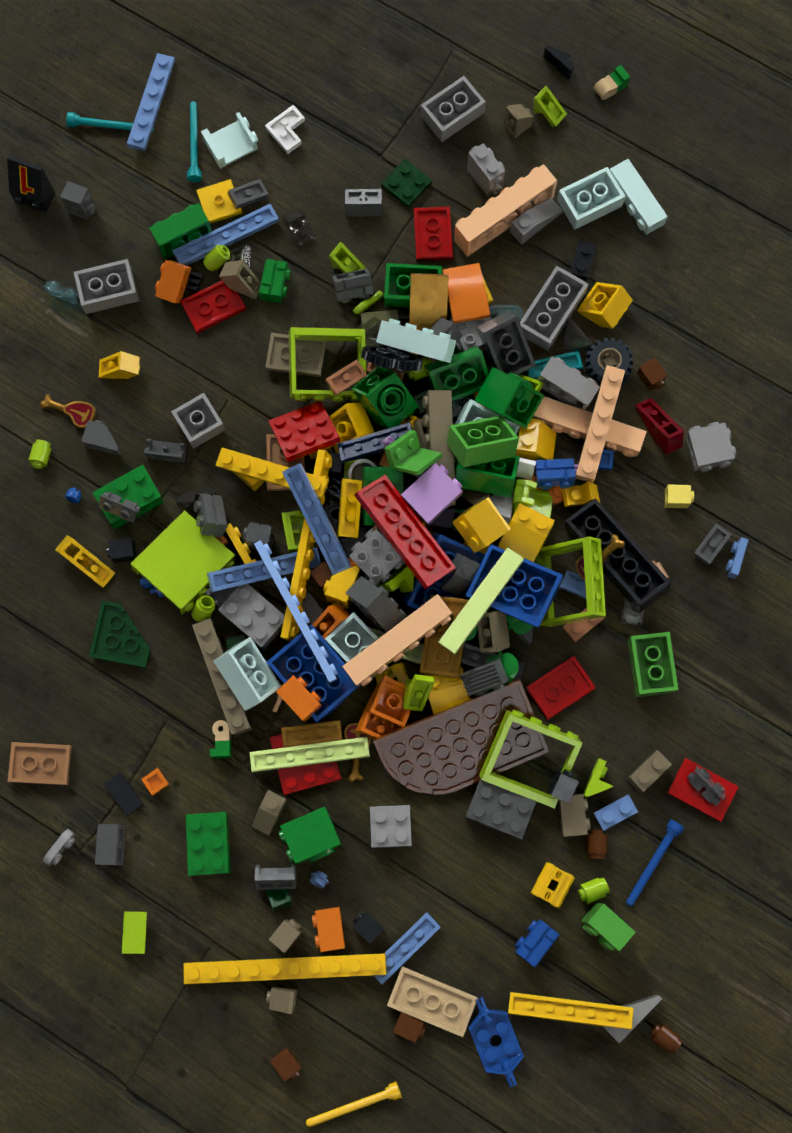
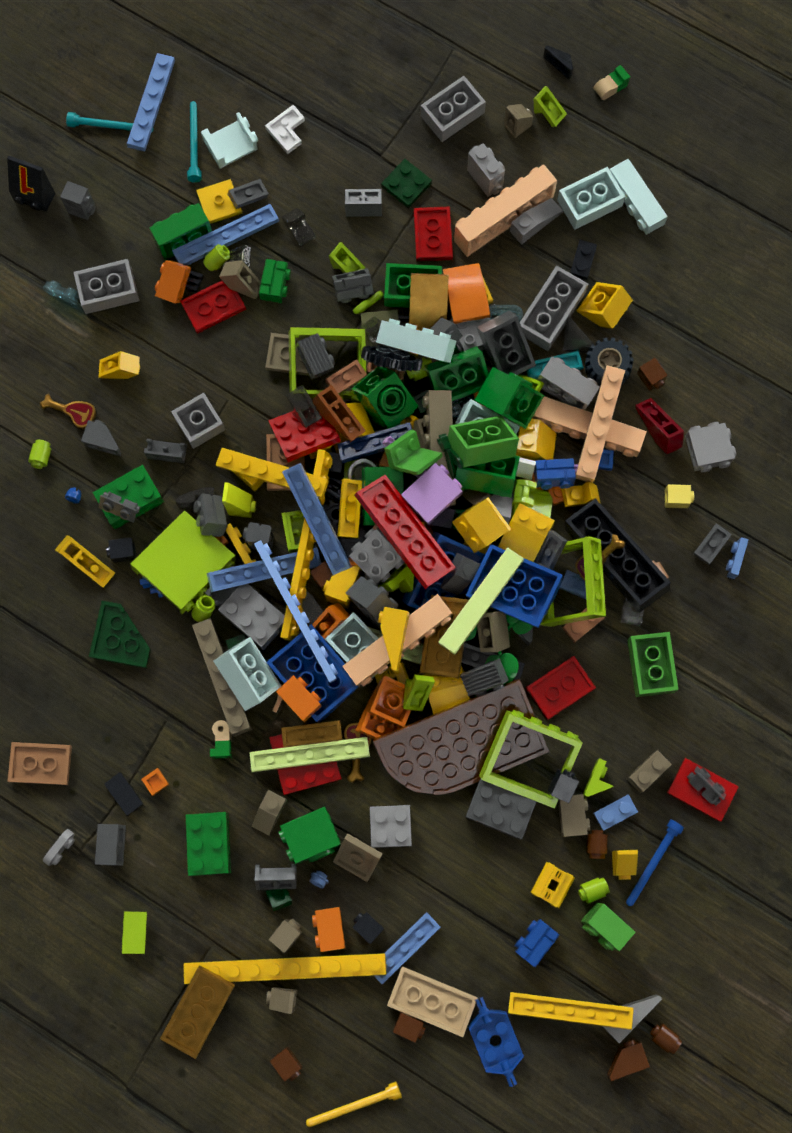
(197, 1012): none -> pearl gold tile
(238, 501): none -> neon yellow slope
(303, 406): none -> clear smoke slope
(315, 356): none -> dark grey brick
(338, 413): none -> dark orange slope
(357, 857): none -> dark tan plate
(394, 628): none -> yellow slope
(451, 457): none -> dark green piece
(550, 550): none -> dark grey plate
(624, 863): none -> yellow slope
(628, 1060): none -> reddish brown slope

